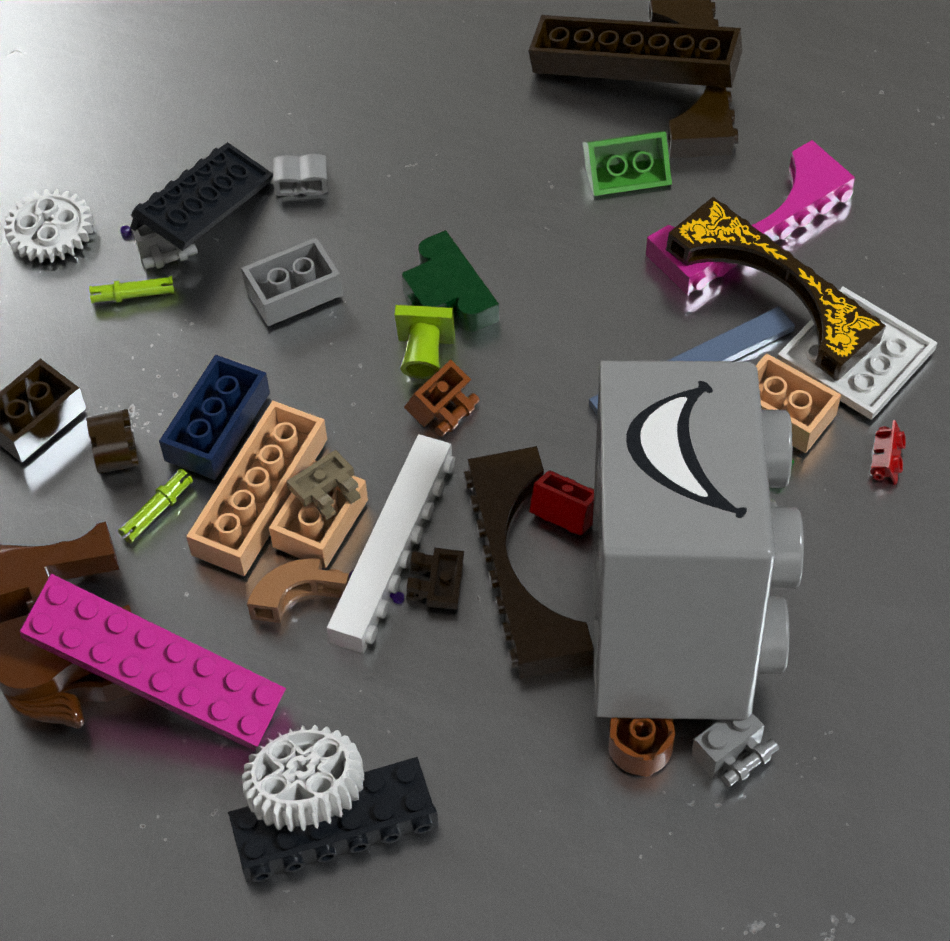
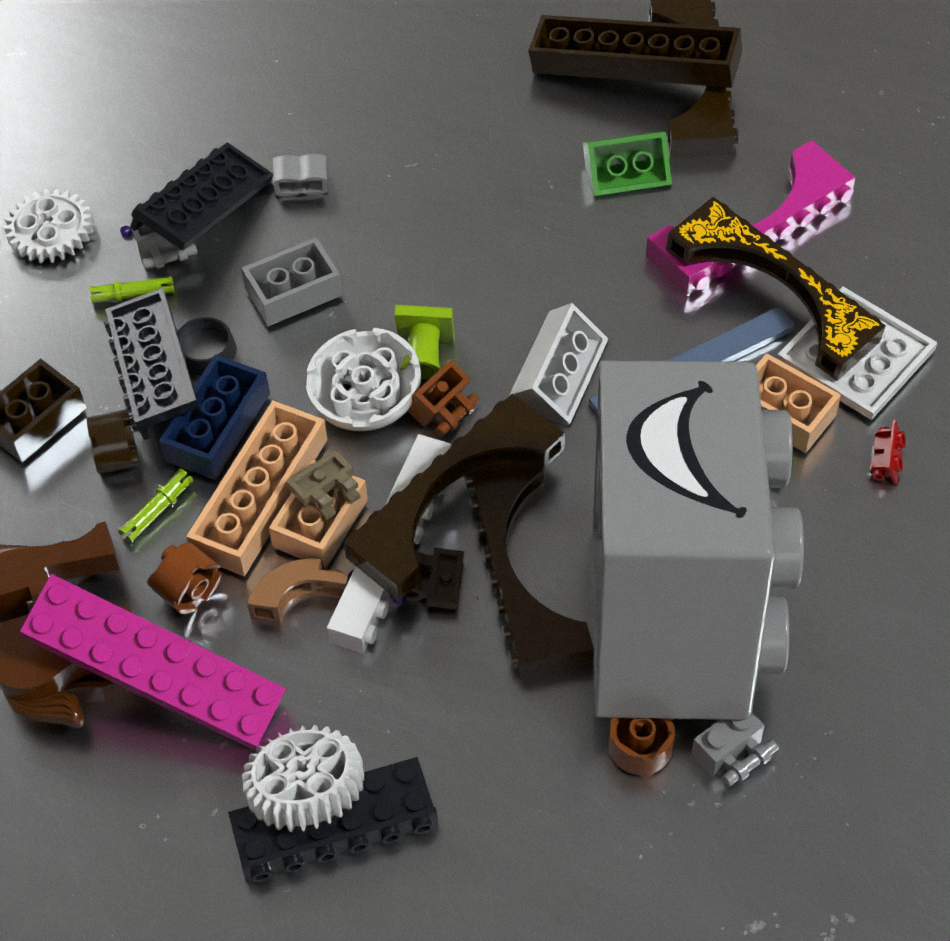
(150, 360): none -> bracket
(185, 577): none -> dark orange brick
(198, 366): none -> black tyre
(372, 367): none -> white brick
(449, 281): dark green brick -> none
(505, 436): none -> dark brown arch
(560, 364): none -> white slope
(563, 502): red brick -> none

